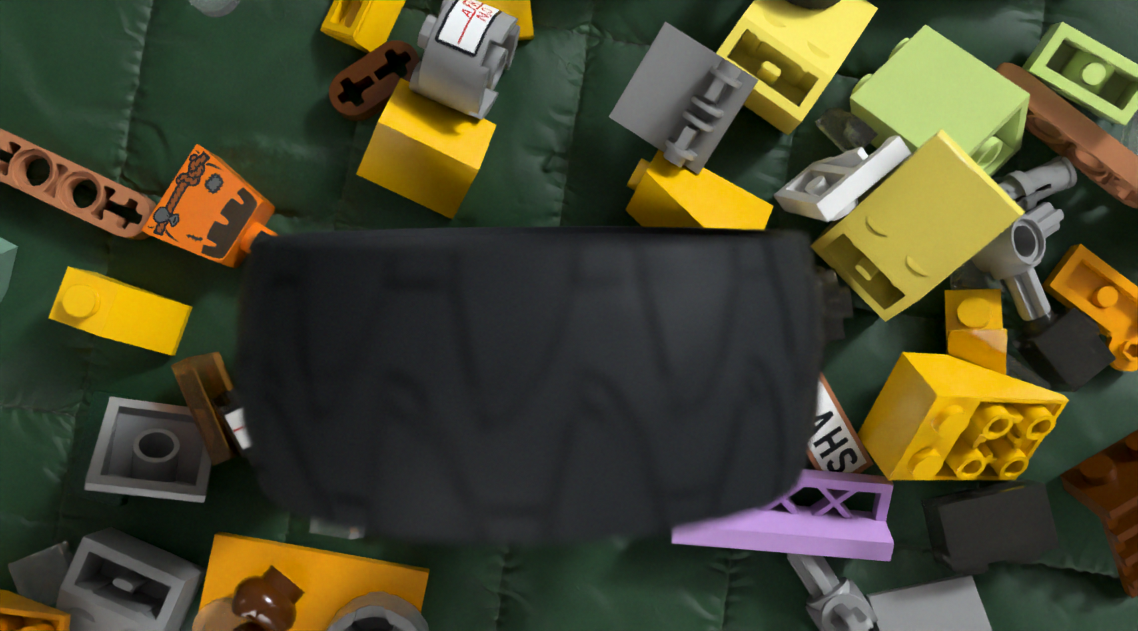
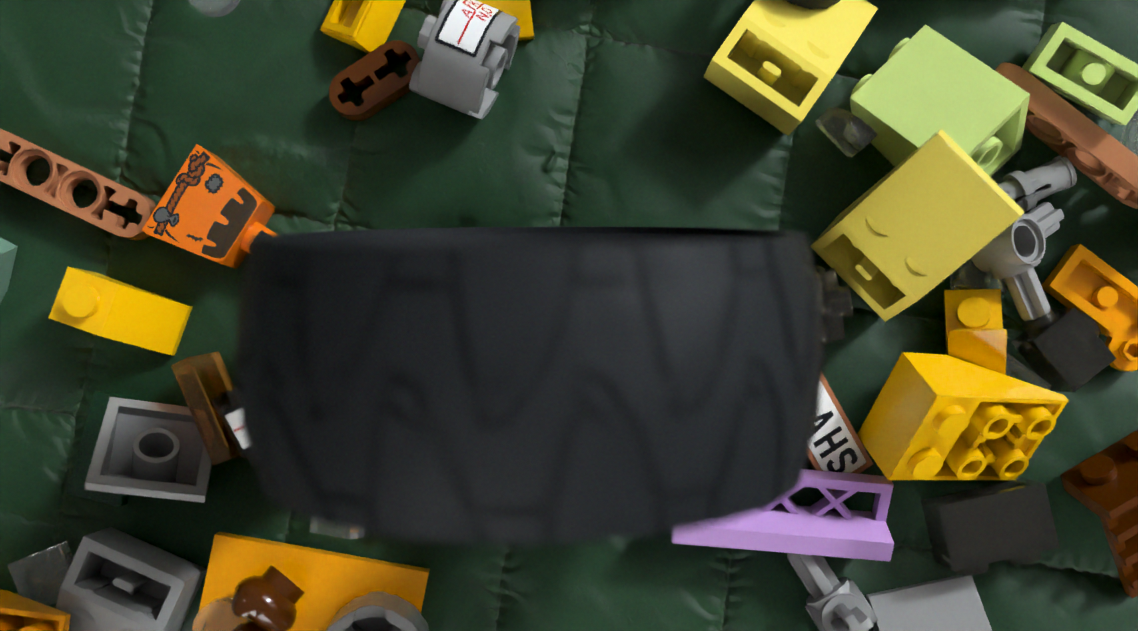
(426, 150): yellow slope -> none
(681, 198): yellow slope -> none
(683, 98): light grey hinge -> none
(832, 185): white wing -> none

